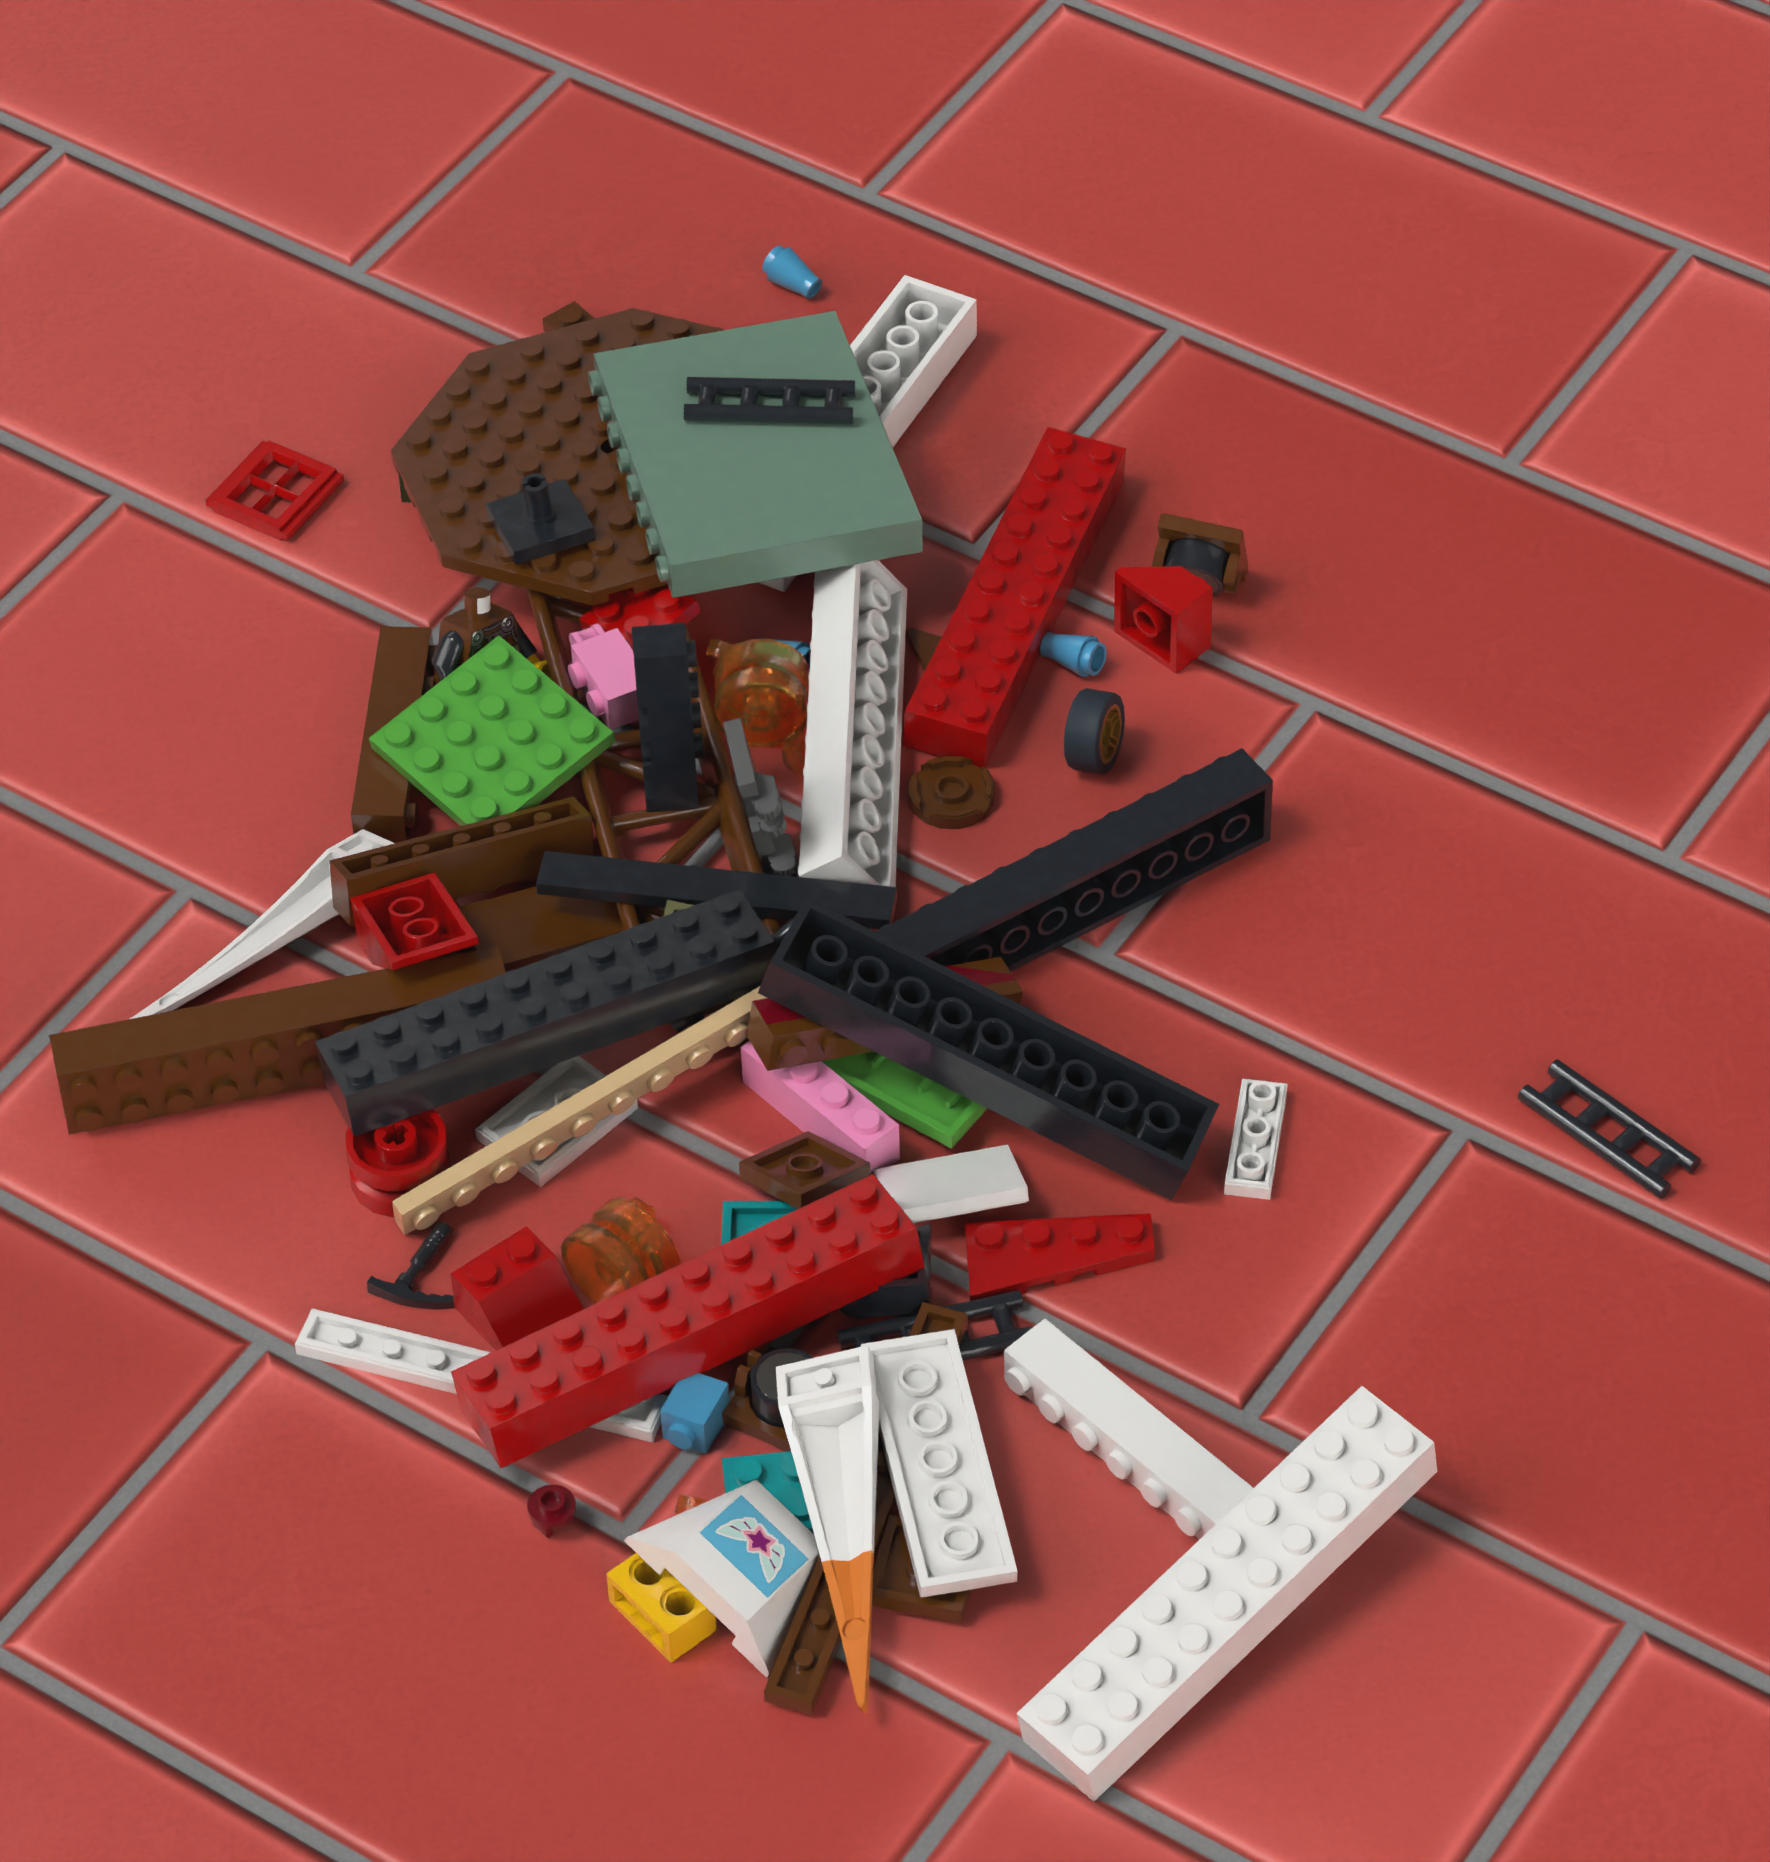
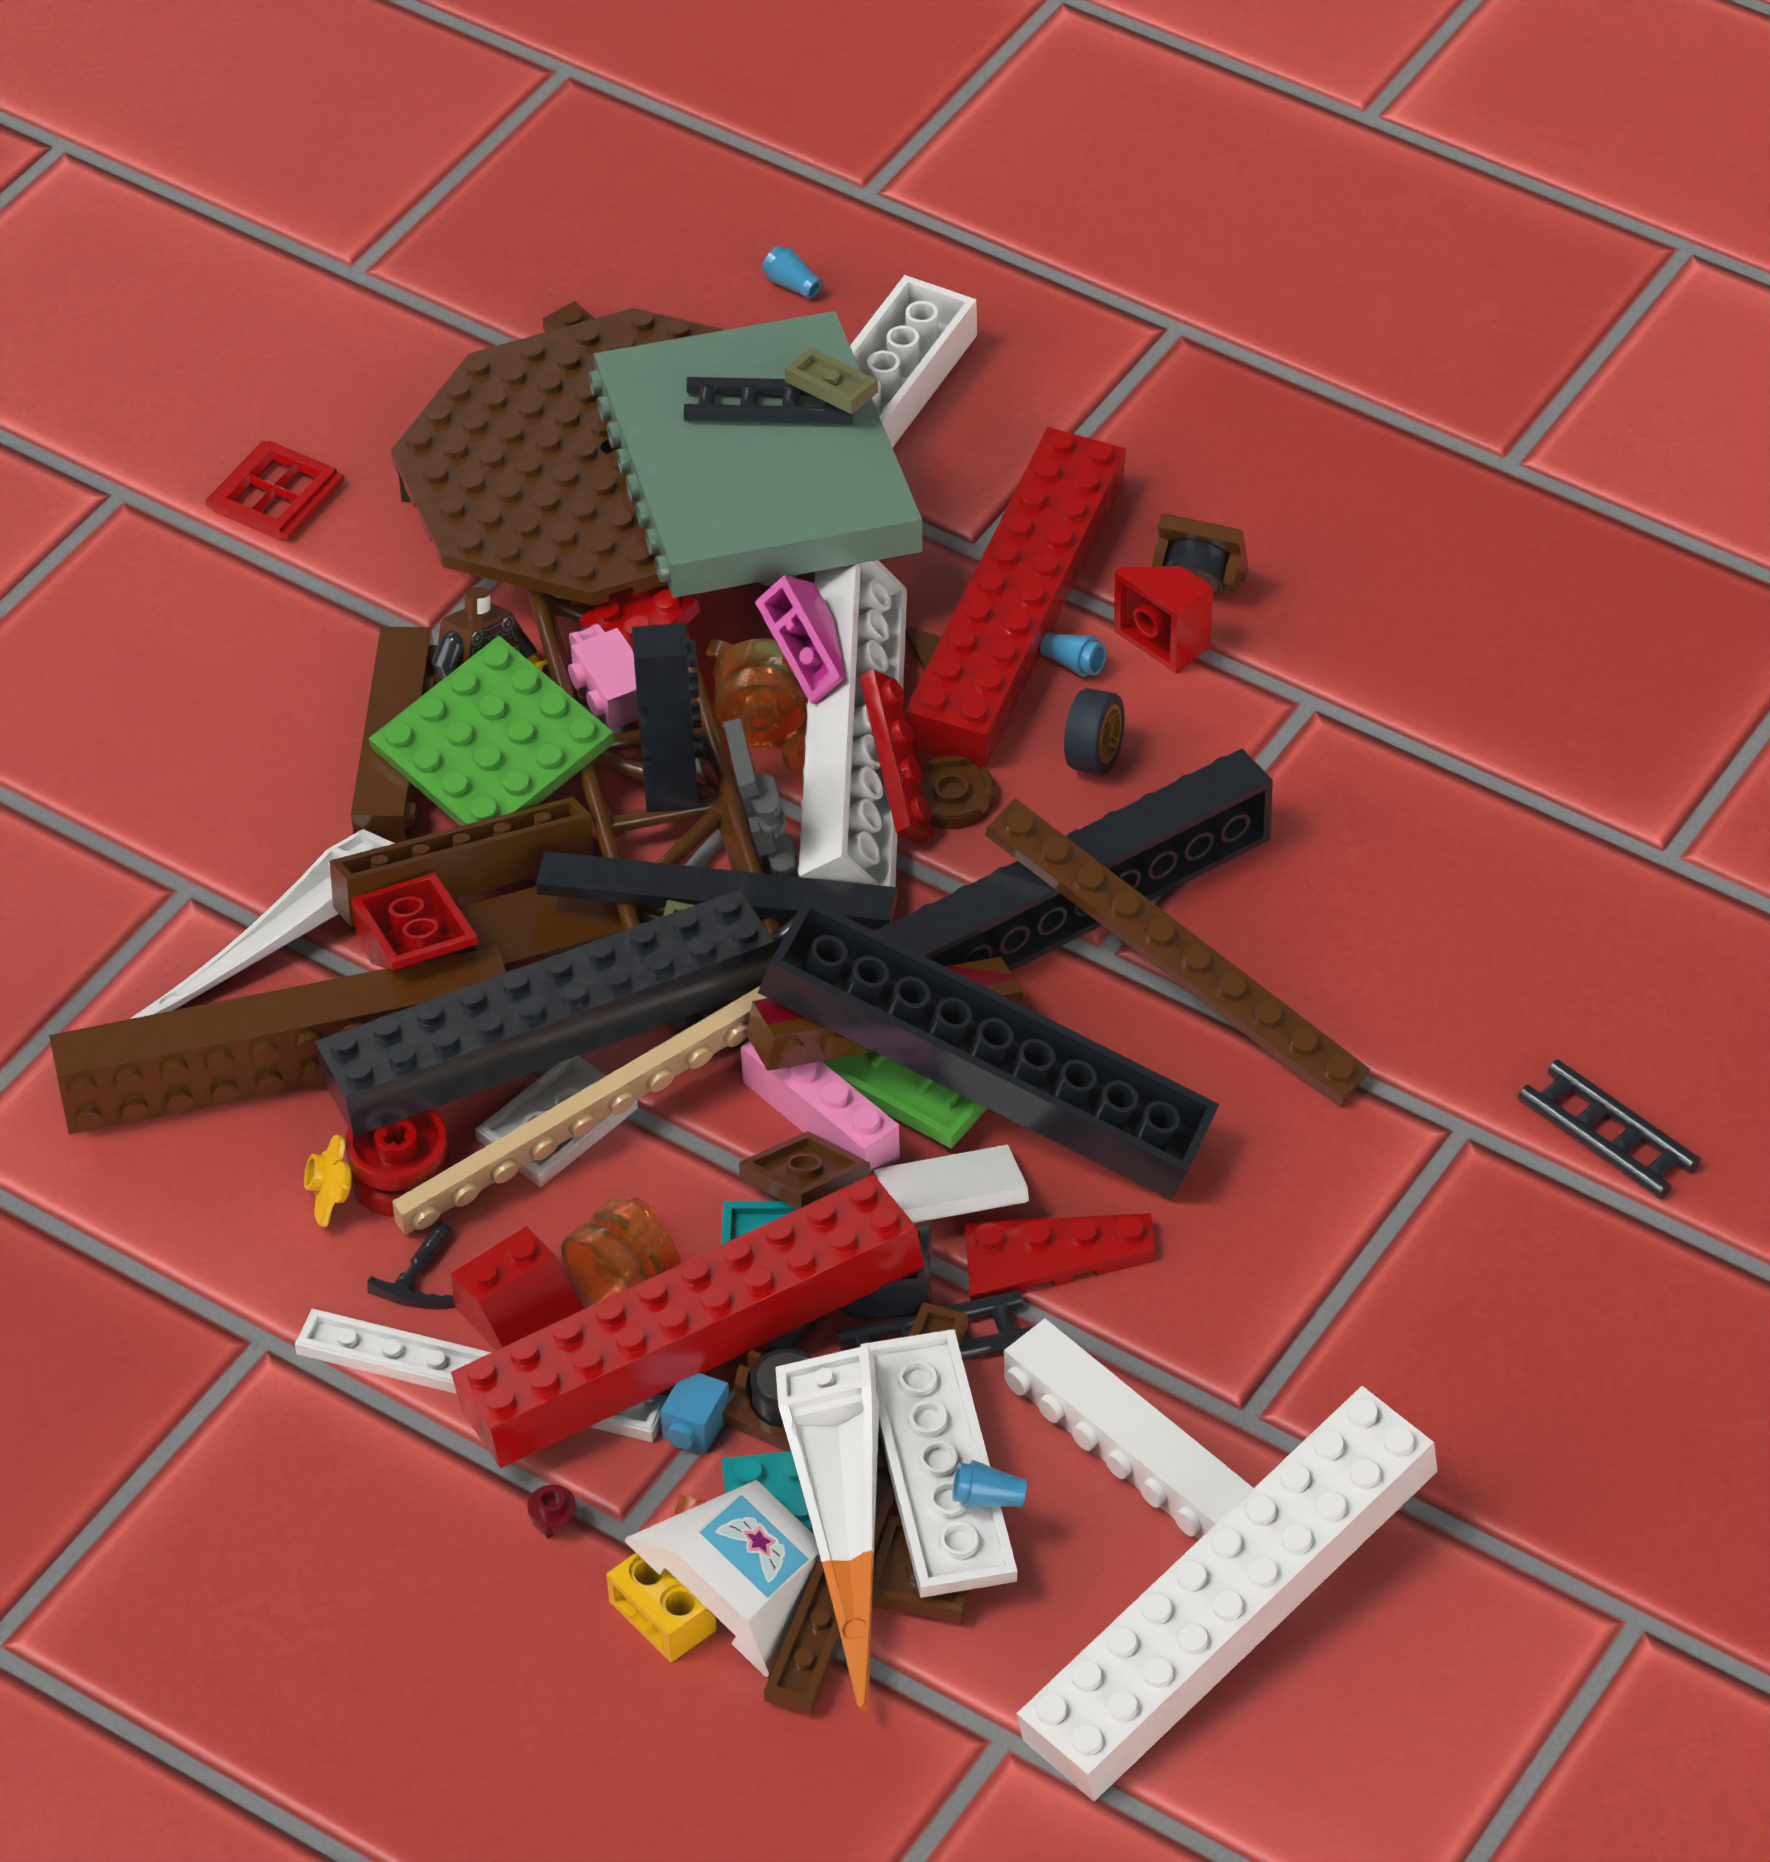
(328, 1178): none -> yellow plate
(540, 519): black tile -> none
(804, 634): none -> dark pink slope
(831, 380): none -> olive plate
(896, 756): none -> red plate
(984, 1486): none -> dark azure cone
(1177, 952): none -> reddish brown plate
(1256, 1139): white tile -> none

